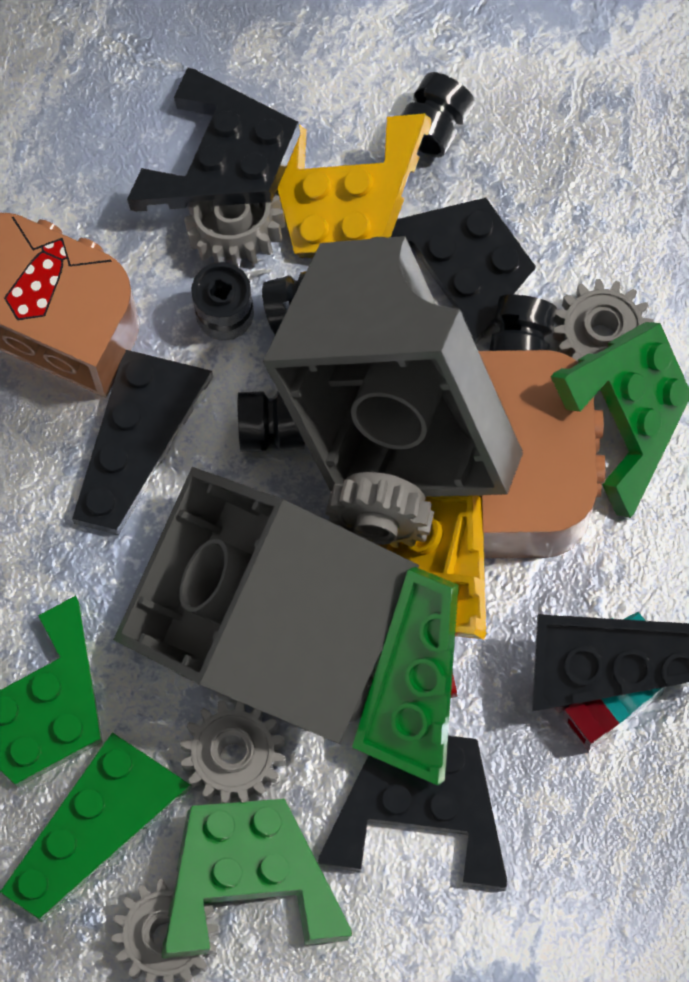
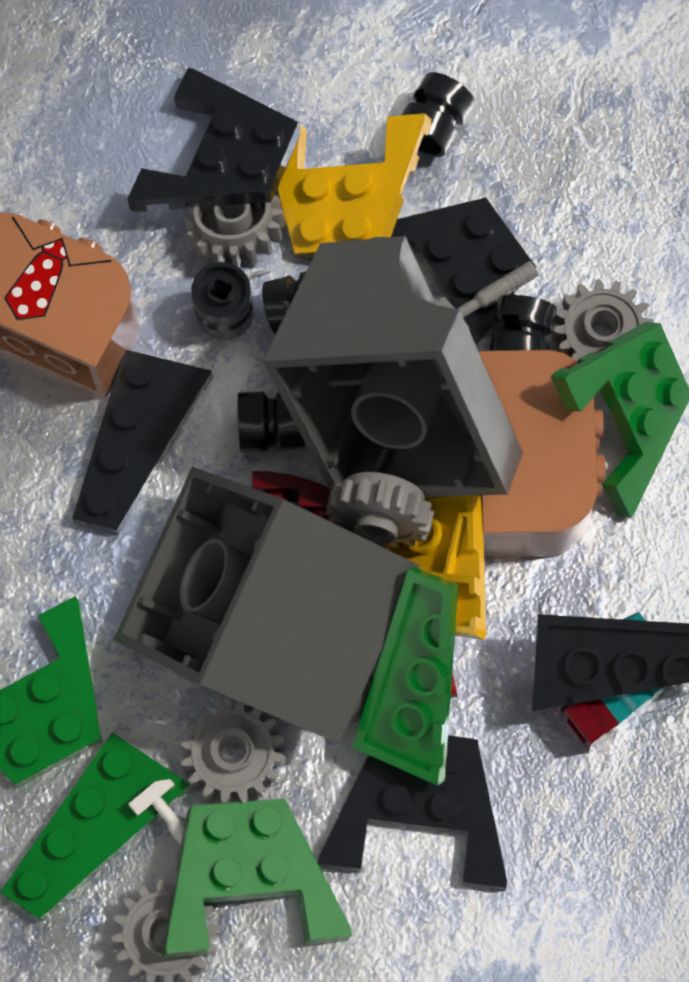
(152, 795): none -> white piece
(310, 494): none -> dark red slope
(491, 293): none -> light grey piece

